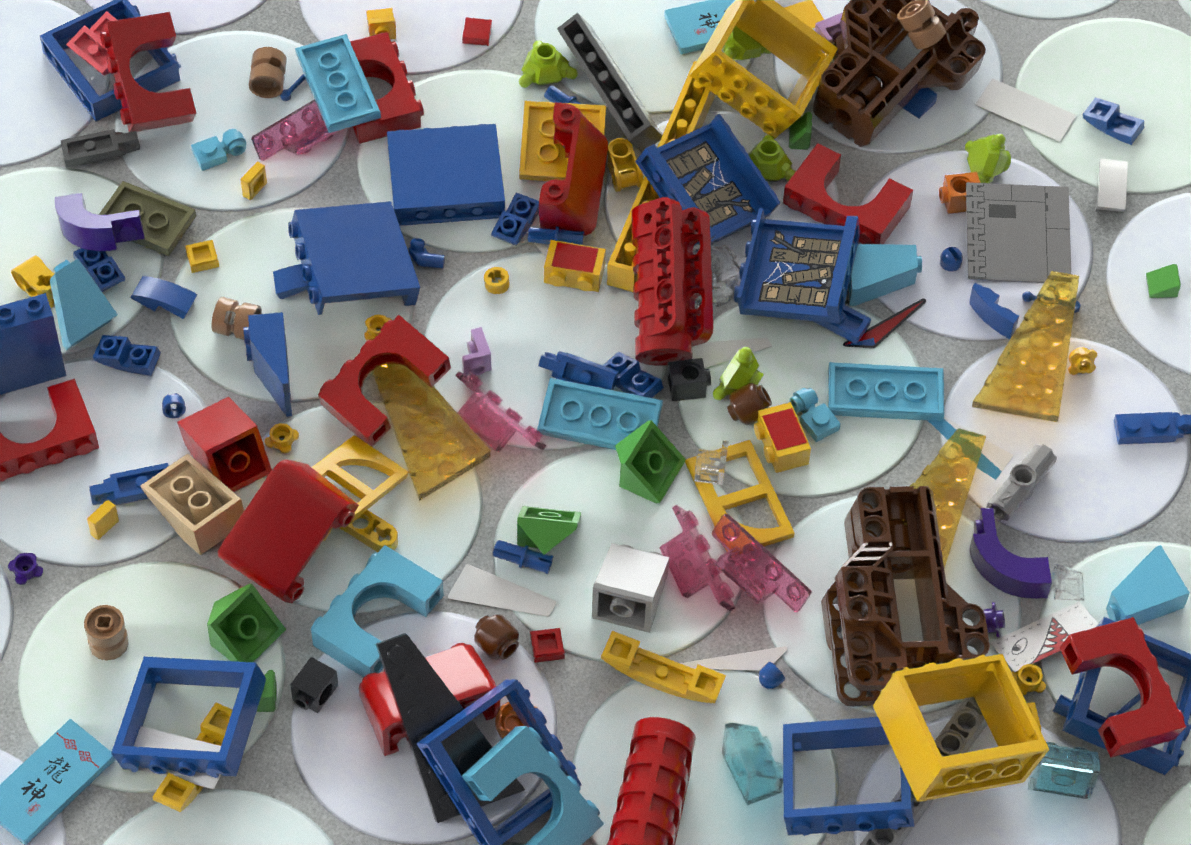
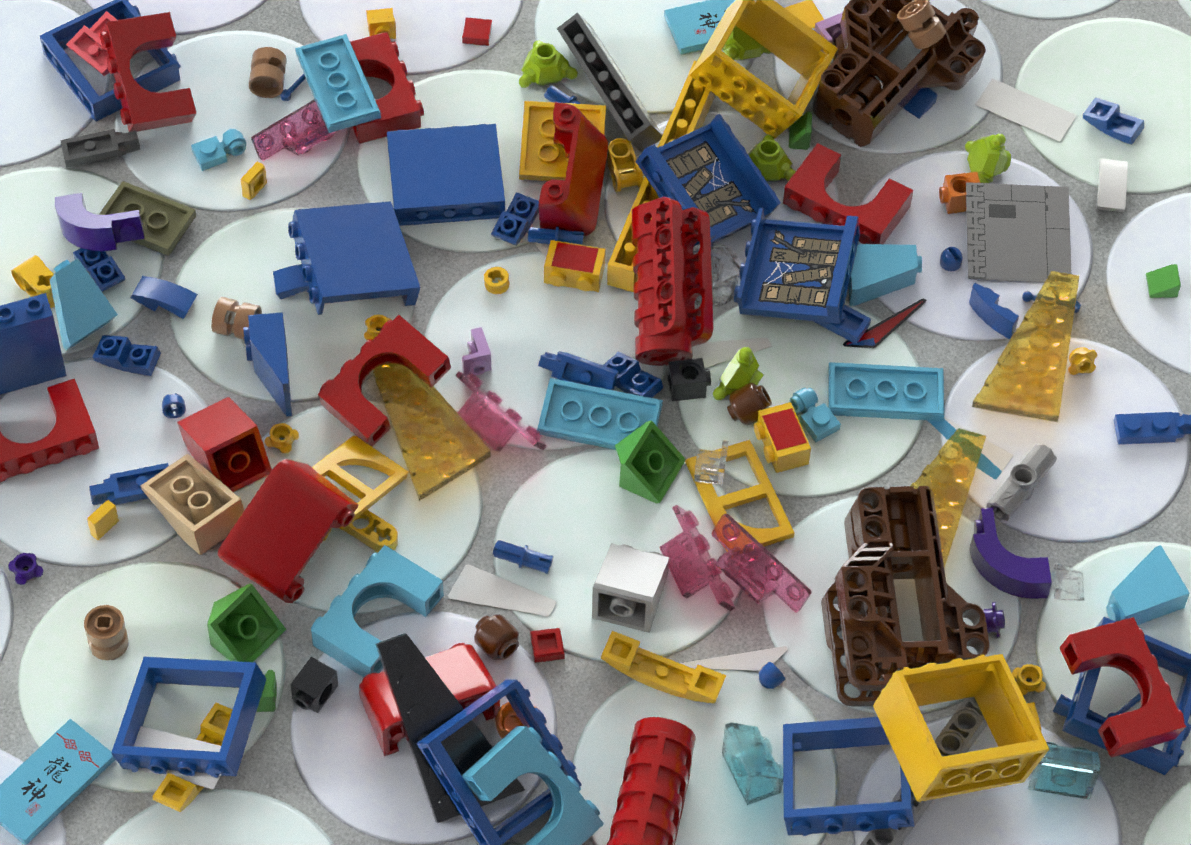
(202, 256): yellow tile -> none
(423, 257): blue arm -> none
(545, 527): bright green slope -> none
(1043, 636): white sticker -> none

